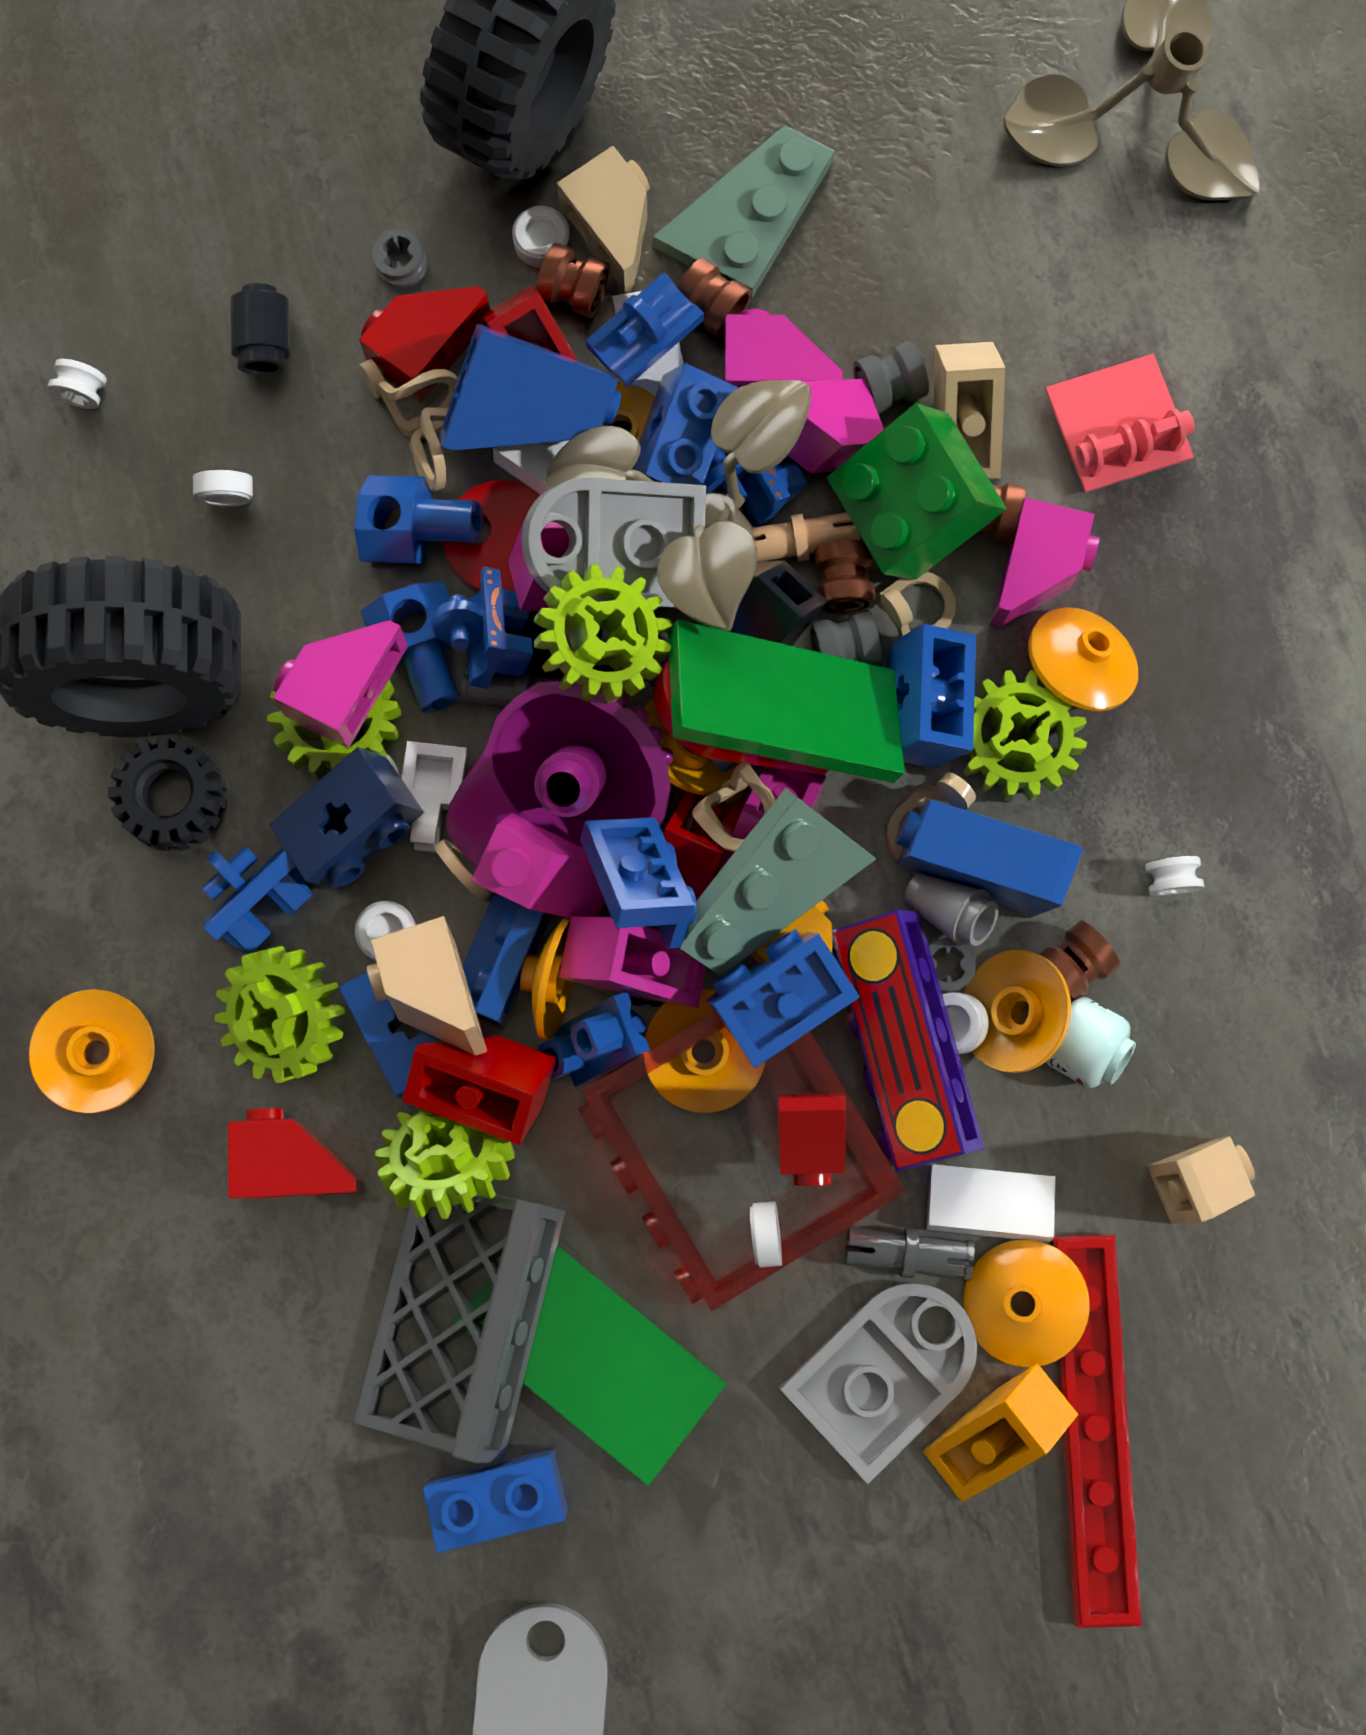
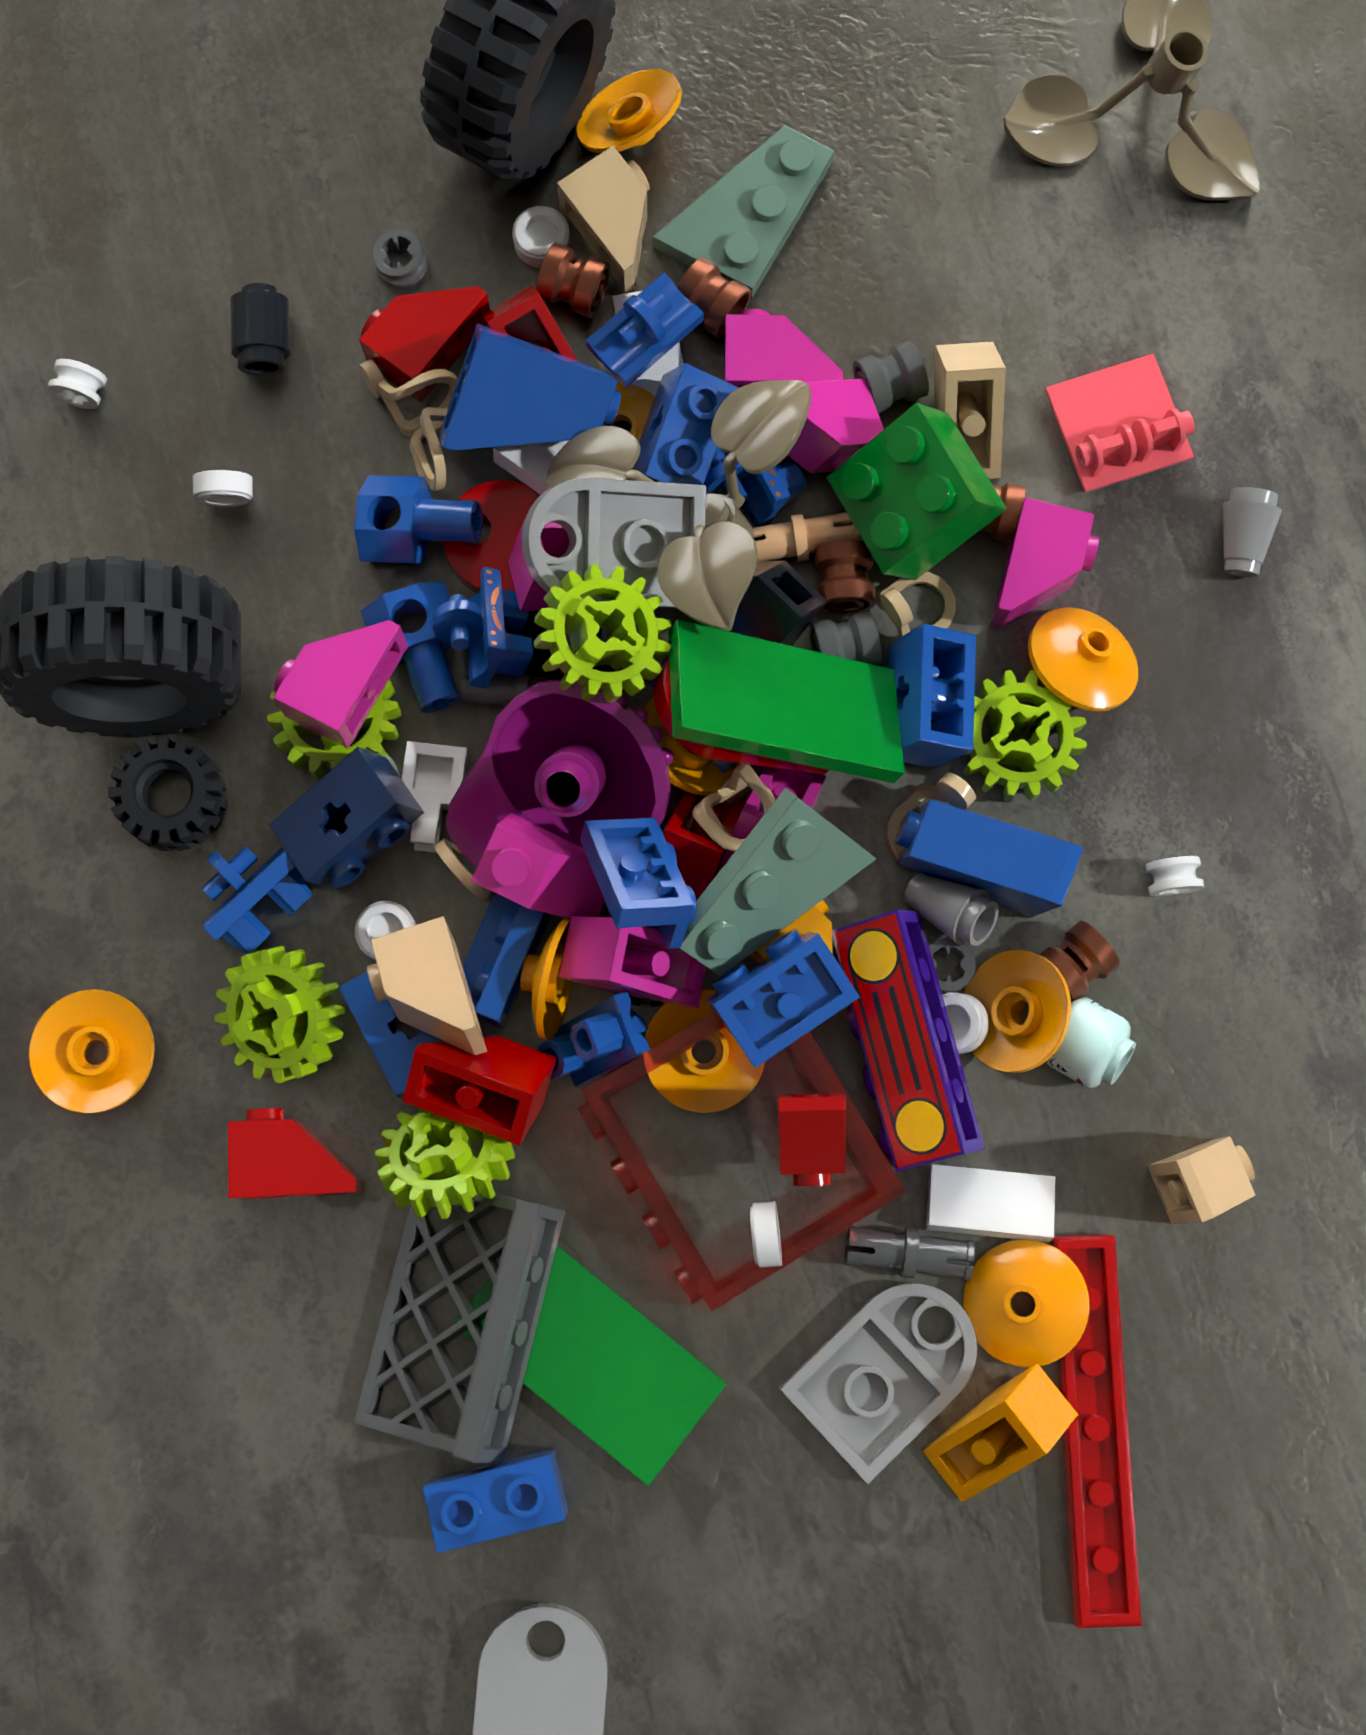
(629, 111): none -> light orange dish
(1248, 529): none -> light grey cone

